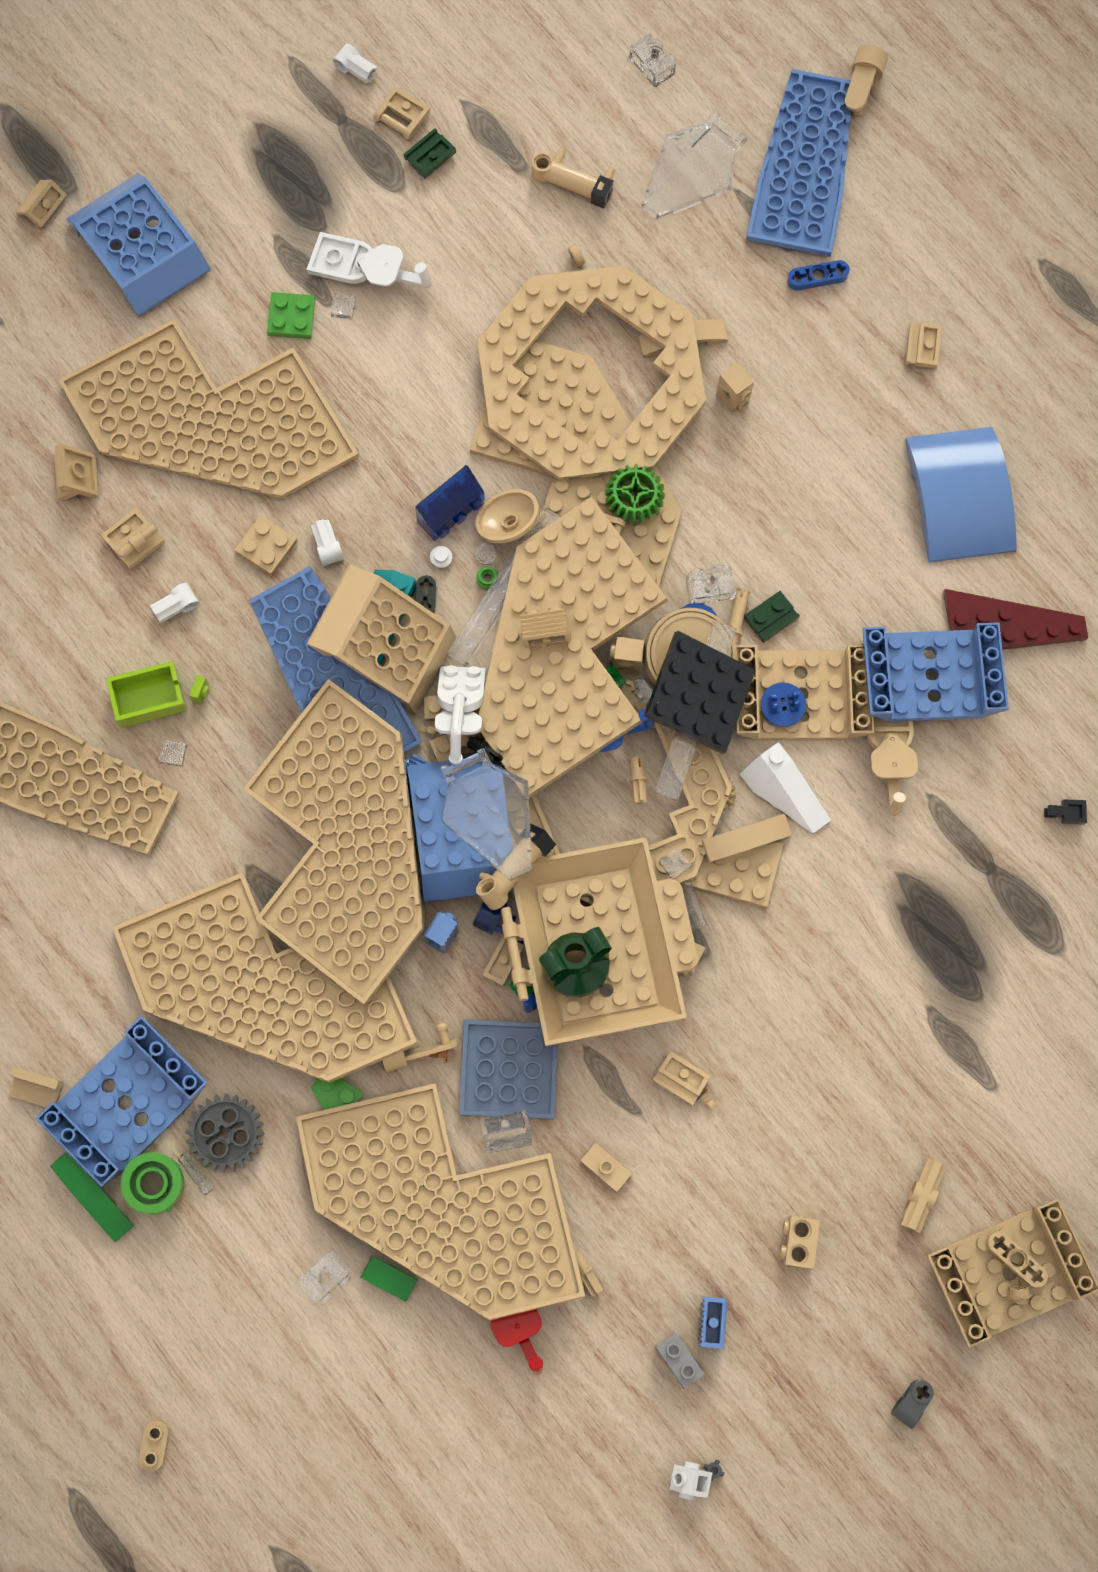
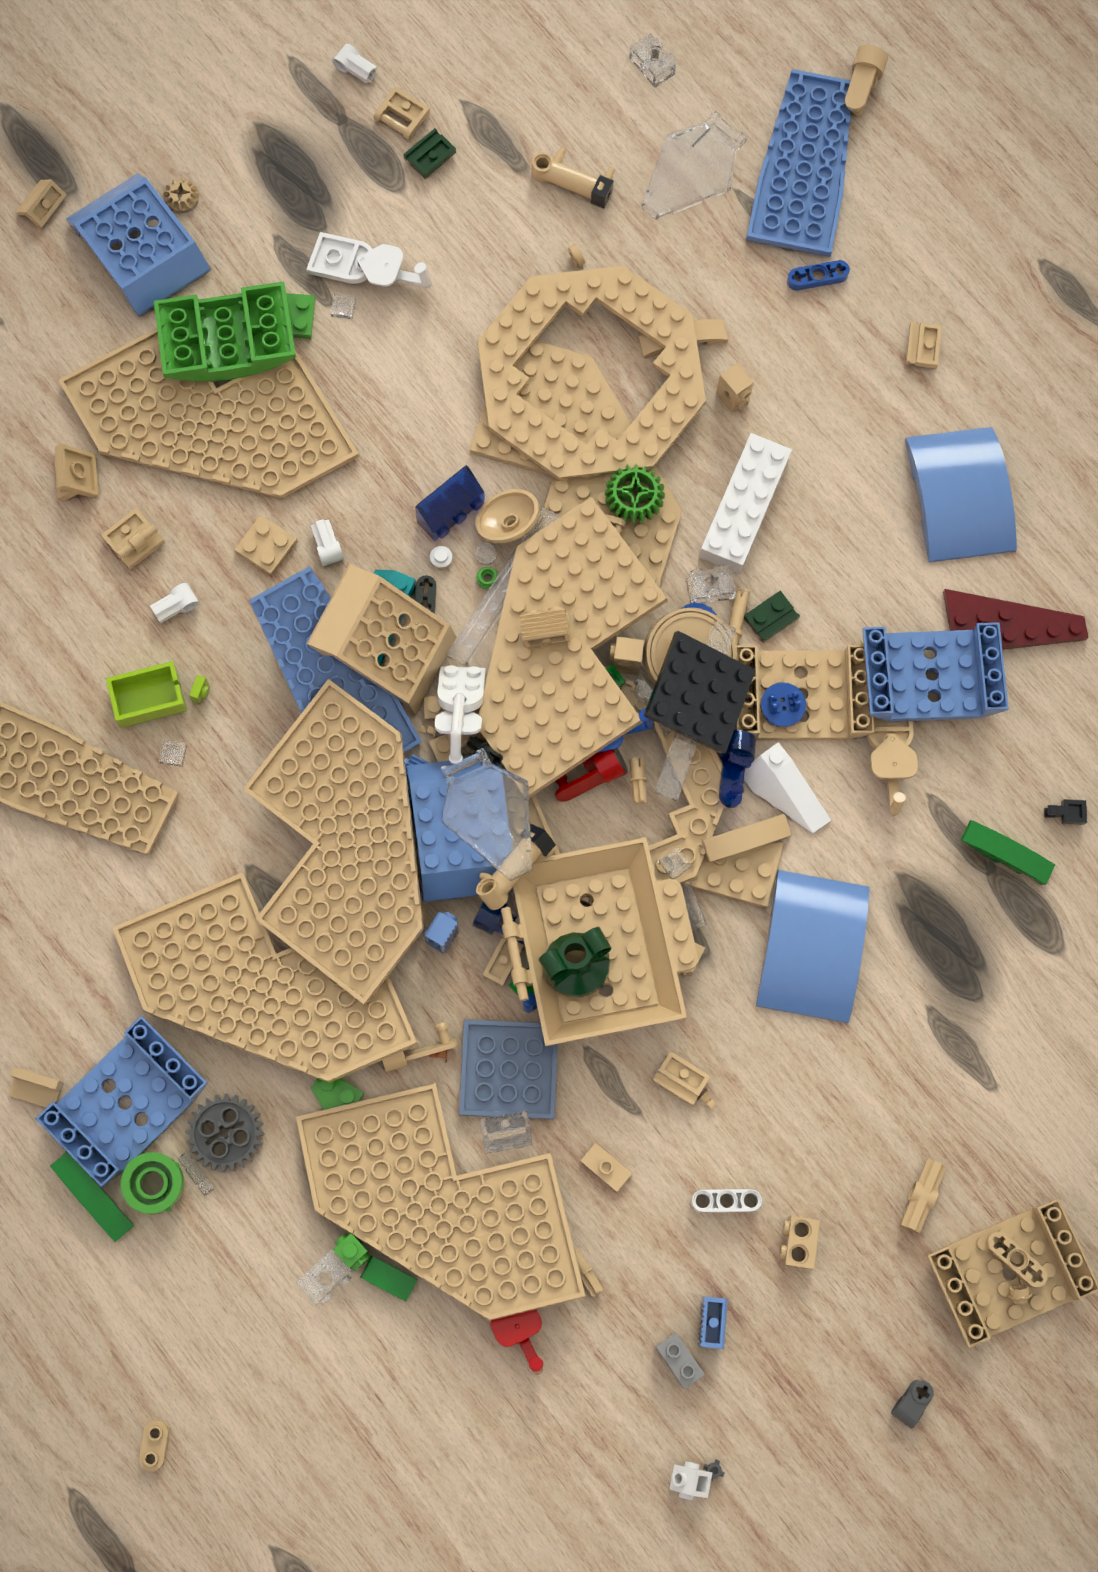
(188, 199): none -> tan gear
(225, 334): none -> bright green slope
(351, 1251): none -> bright green brick
(601, 767): none -> red piece
(734, 762): none -> clear blue piece
(736, 1195): none -> white beam
(745, 503): none -> white brick
(814, 946): none -> medium blue slope
(1008, 852): none -> green slope

